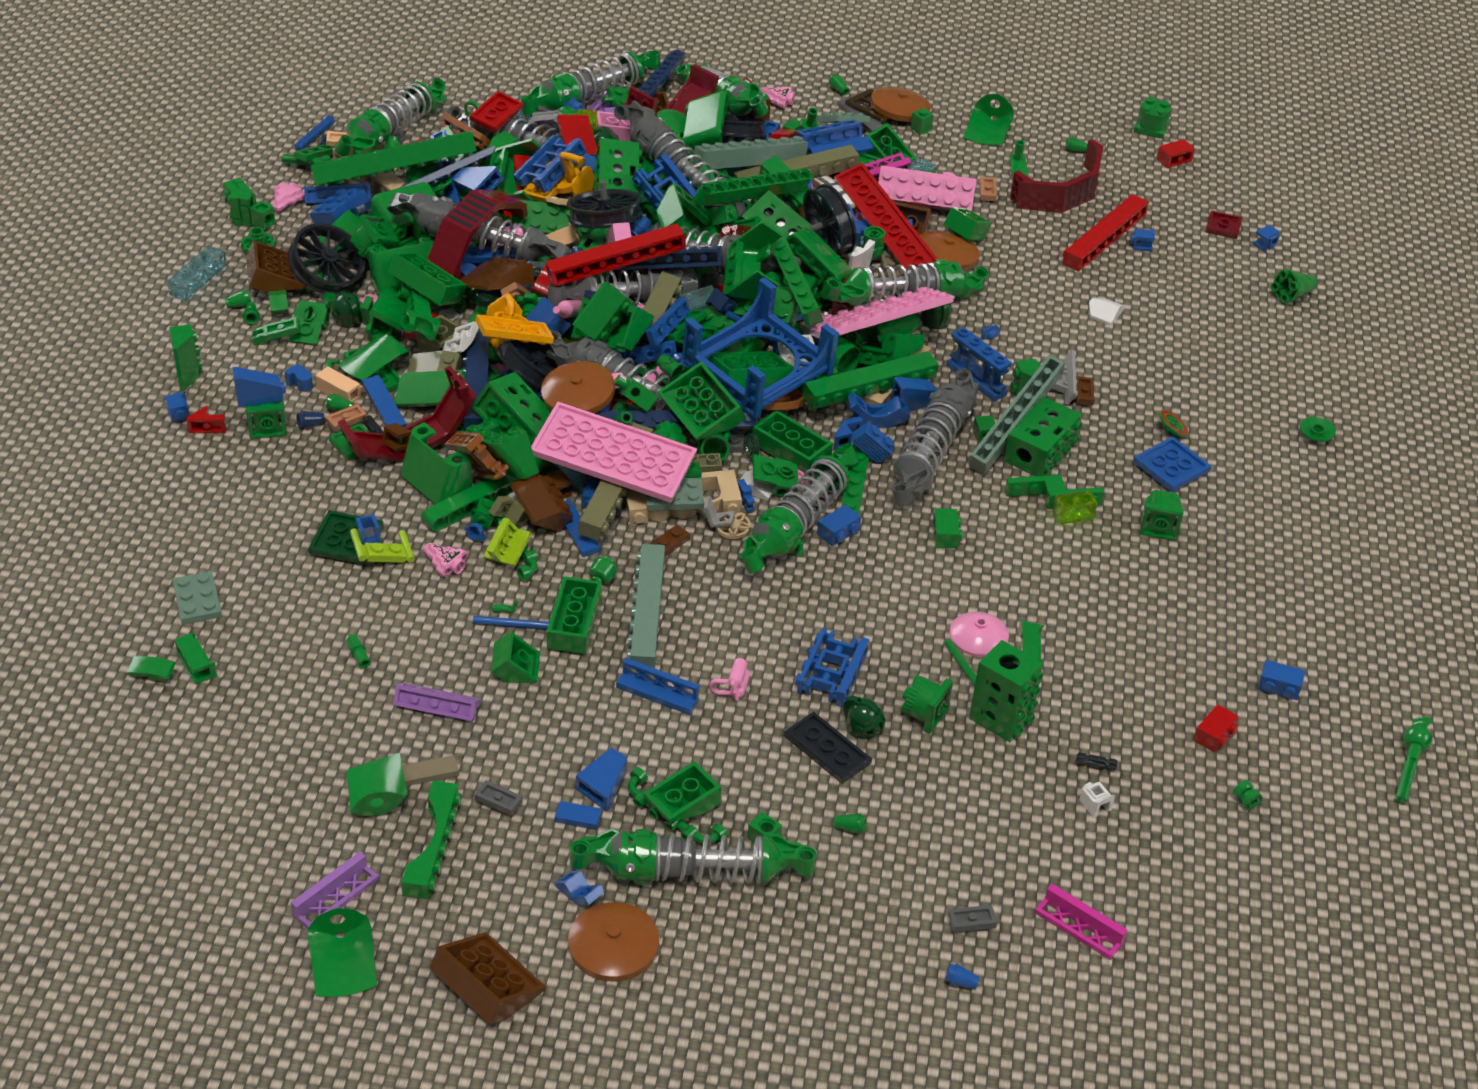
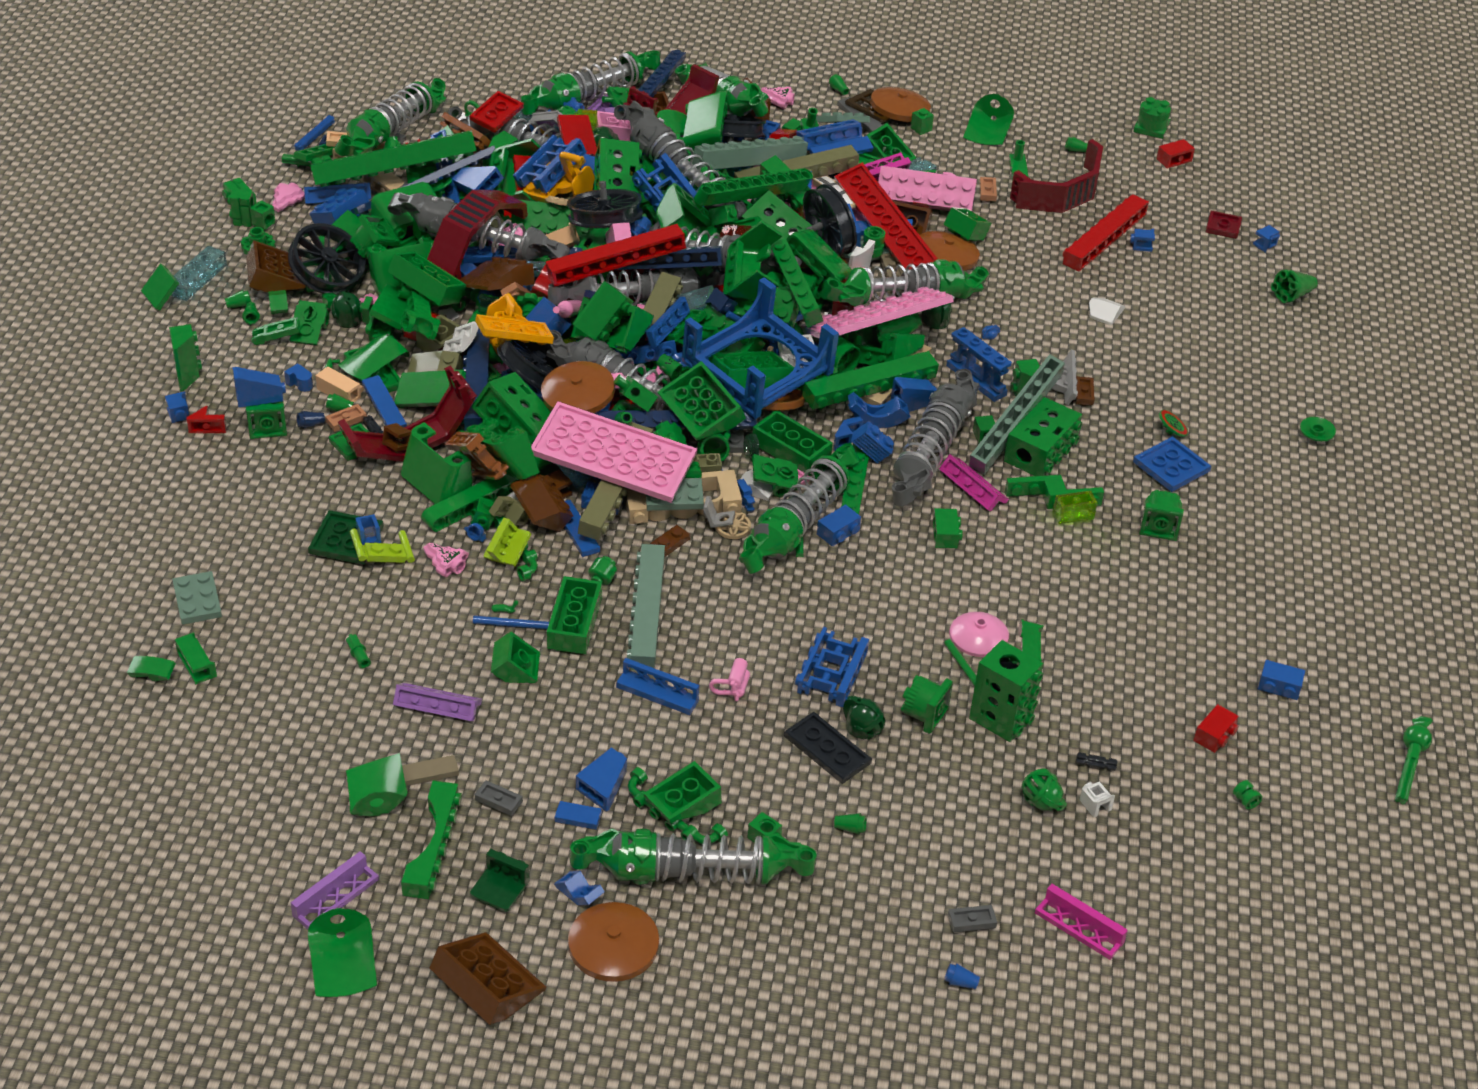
(160, 286): none -> green tile
(501, 881): none -> dark green bracket
(972, 482): none -> dark pink fence
(1047, 794): none -> green helmet

